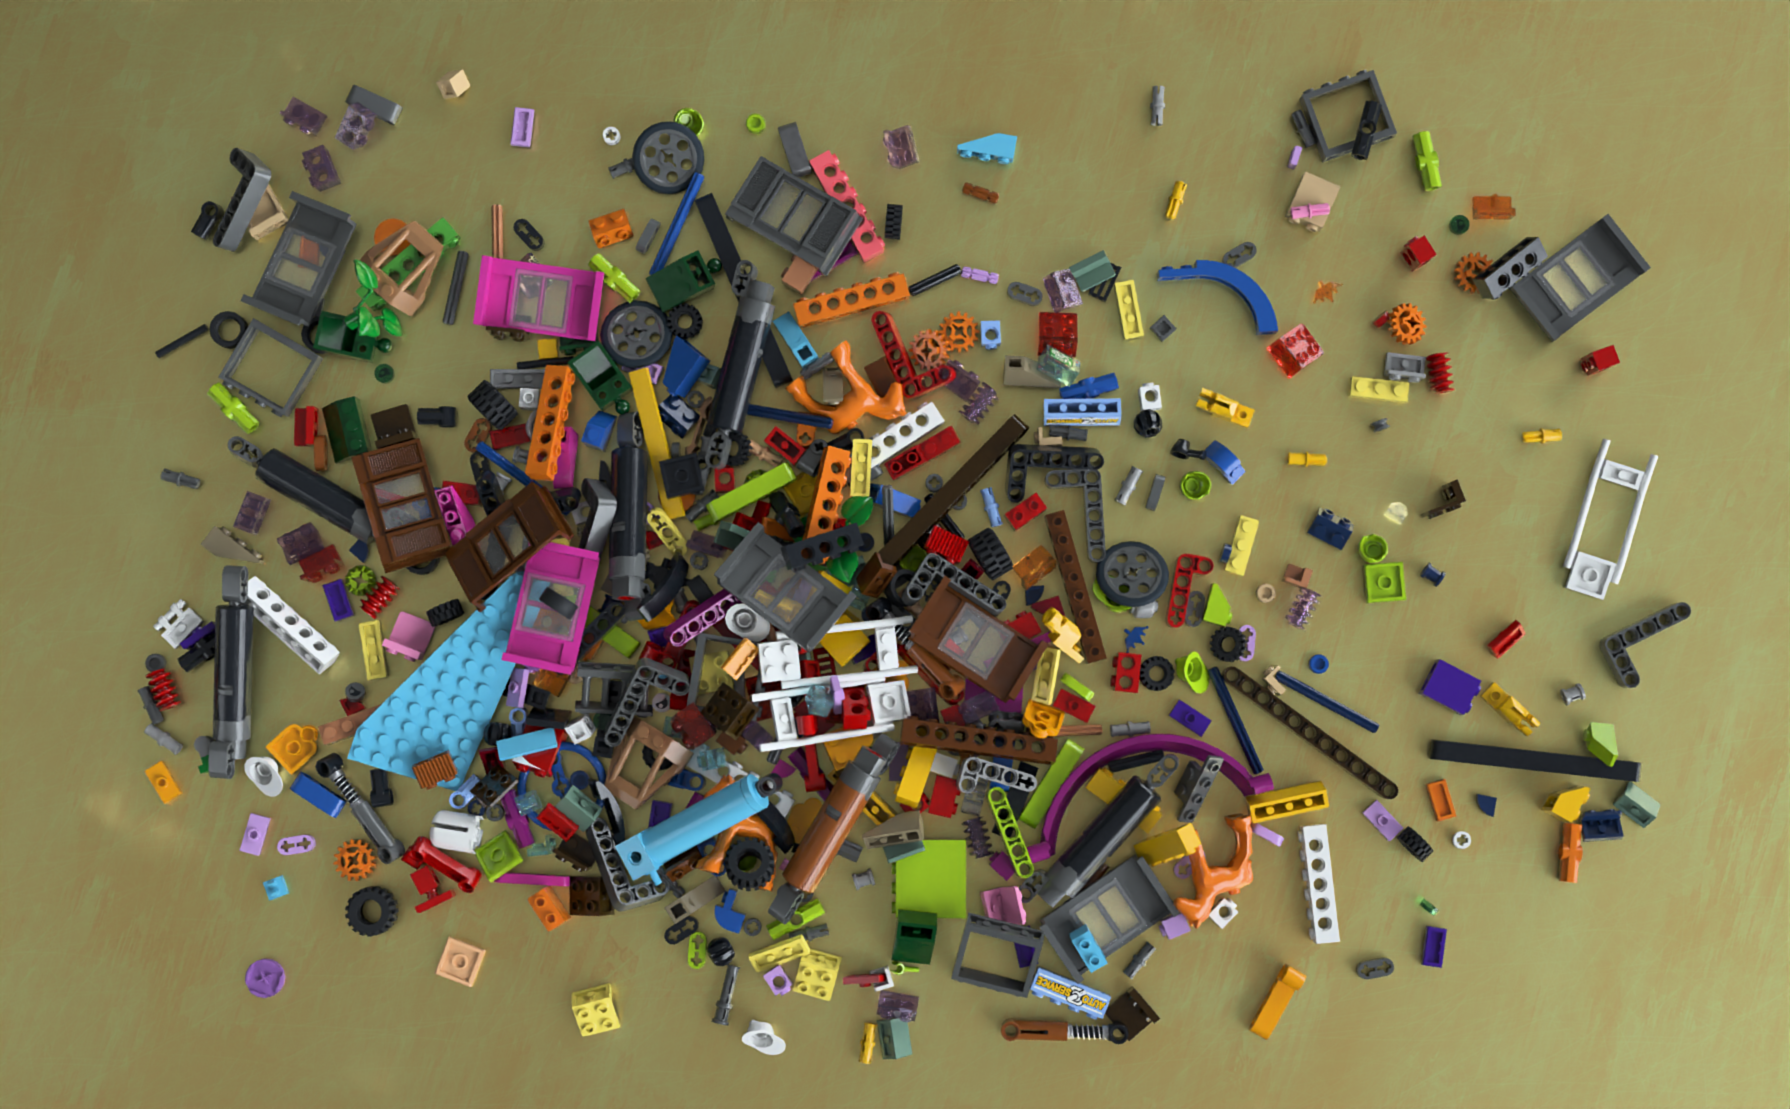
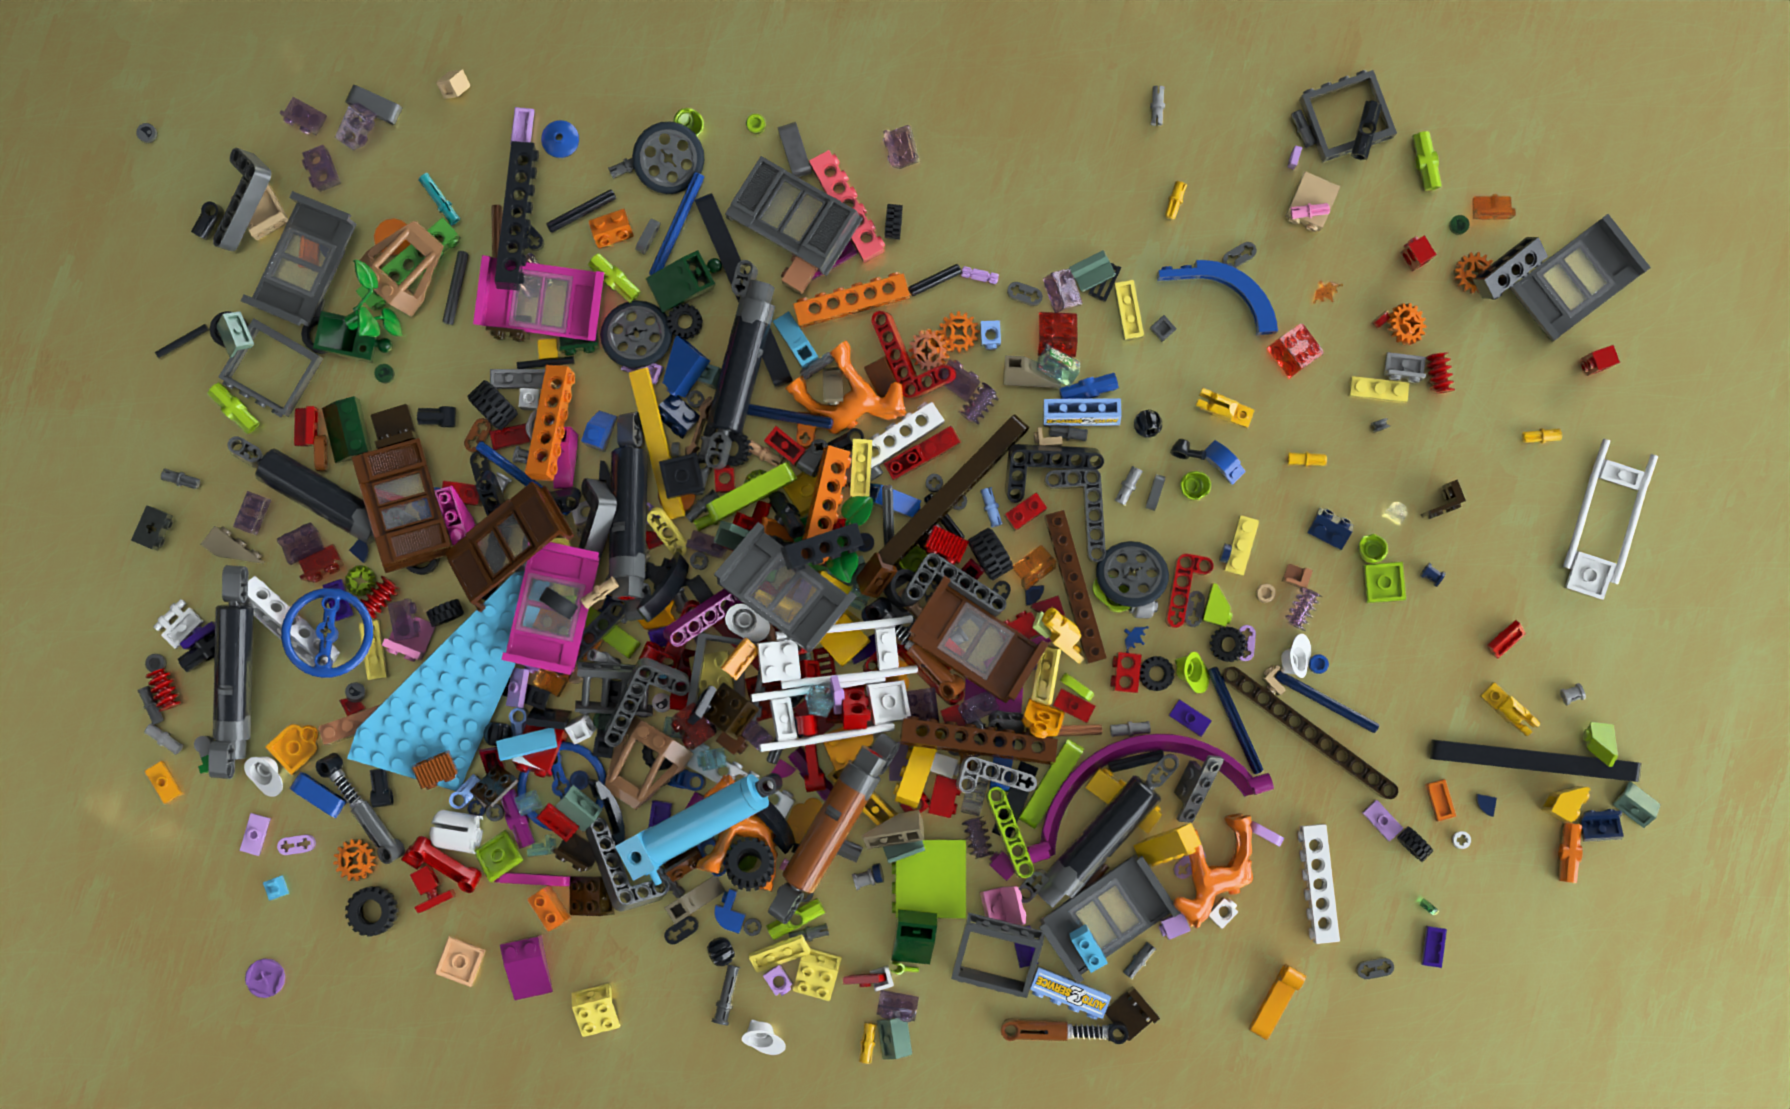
(145, 535): none -> pearl dark grey brick
(146, 133): none -> dark grey tile
(234, 333): none -> sand green panel
(327, 594): none -> blue piece
(403, 619): none -> clear purple bracket
(443, 205): none -> teal pin
(519, 153): none -> black brick
(526, 967): none -> magenta slope
(563, 147): none -> blue dish
(581, 210): none -> black axle
(599, 375): dark green slope -> none
(599, 592): none -> tan pin
(601, 657): none -> light grey pin
(608, 140): white bush -> none
(702, 705): none -> black plate
(702, 950): lime beam -> none
(878, 873): none -> dark blue tile
(980, 192): dark orange axle -> none
(995, 147): medium azure slope -> none
(1040, 627): none -> yellowish green tile
(1153, 405): white brick -> none
(1287, 801): yellow brick -> none
(1296, 658): none -> white piece
(1450, 687): dark purple panel -> none
(1638, 635): dark grey beam -> none

